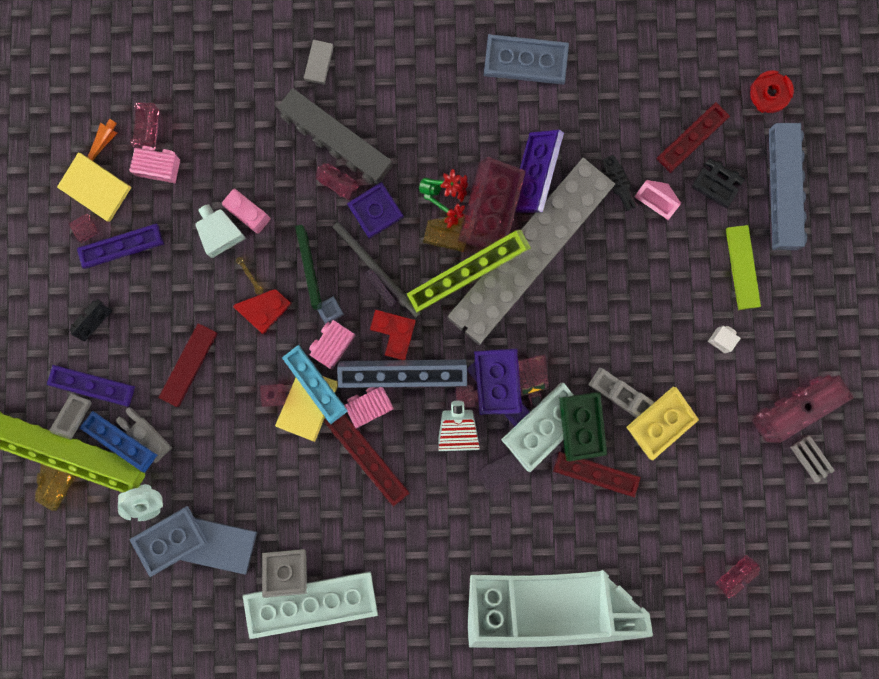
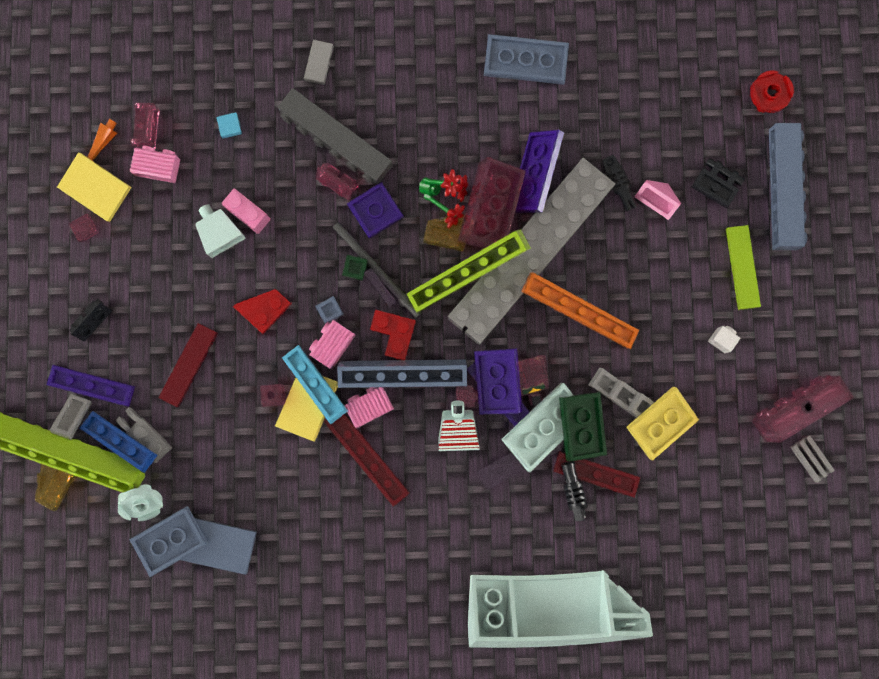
(120, 246): dark purple tile -> none
(229, 125): none -> medium azure tile
(258, 289): clear yellow hinge -> none
(284, 573): light grey tile -> none
(308, 267): dark green tile -> none
(324, 604): light aqua plate -> none
(355, 267): none -> dark green tile
(574, 491): none -> black hinge
(580, 310): none -> orange tile
(693, 137): dark red tile -> none
(731, 581): clear pink hinge -> none

